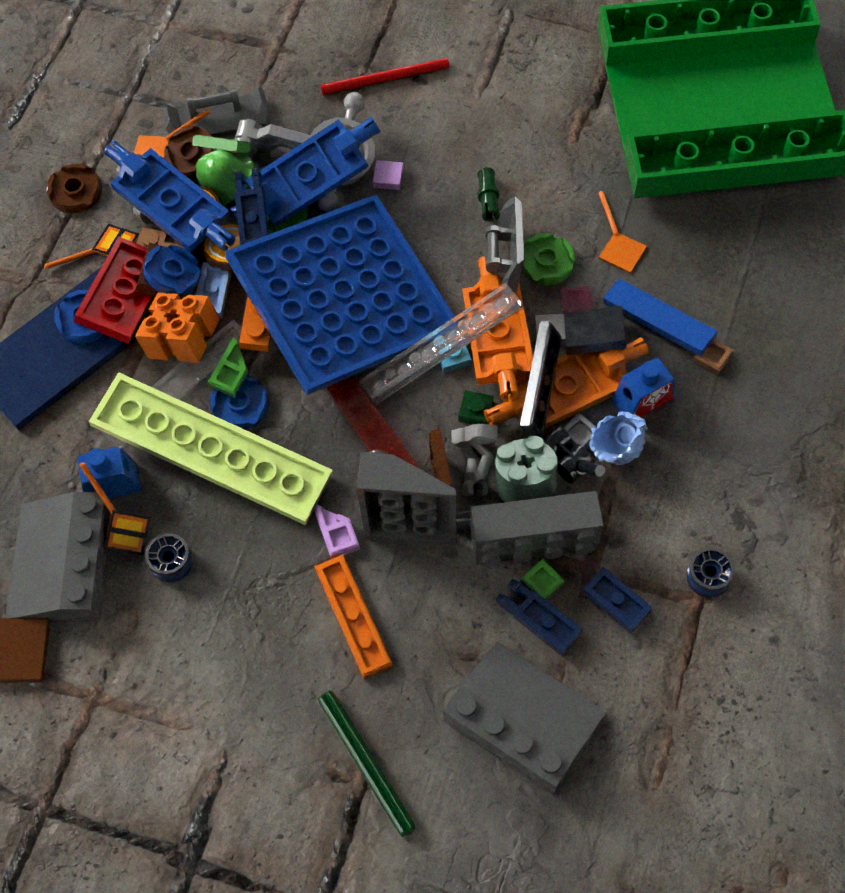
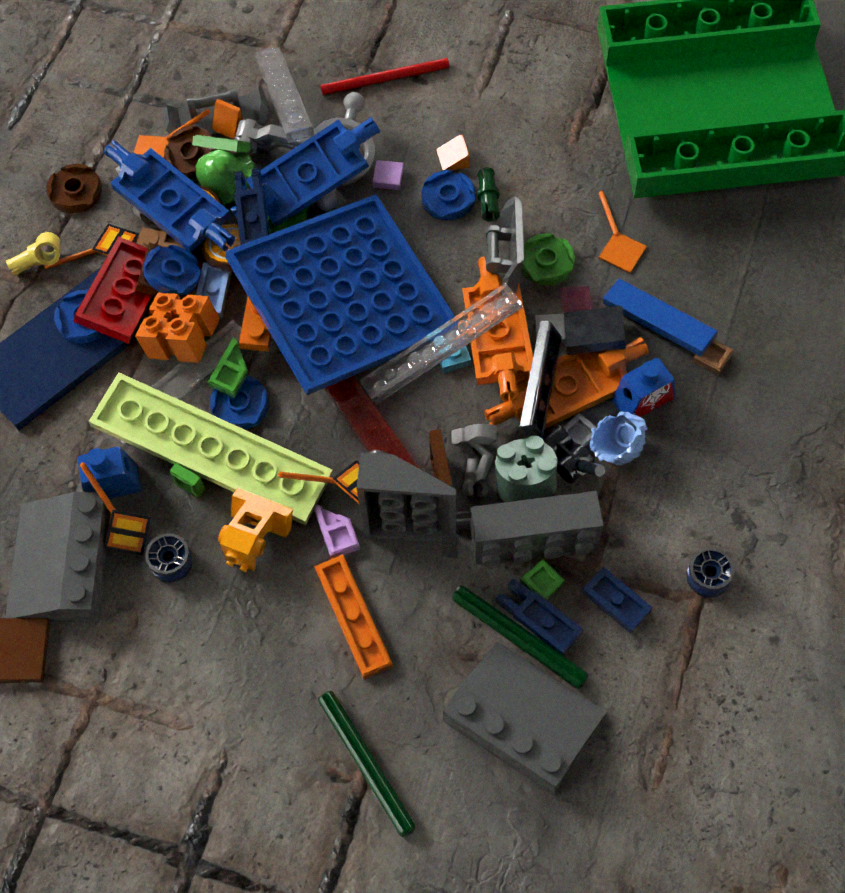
(35, 255): none -> light yellow pin
(187, 480): none -> bright green tile
(226, 119): none -> orange slope
(244, 544): none -> light orange tile
(284, 95): none -> clear plate
(345, 479): none -> piece
(448, 195): none -> blue tile
(454, 154): none -> slope
(473, 407): dark green plate -> none
(520, 637): none -> dark green axle

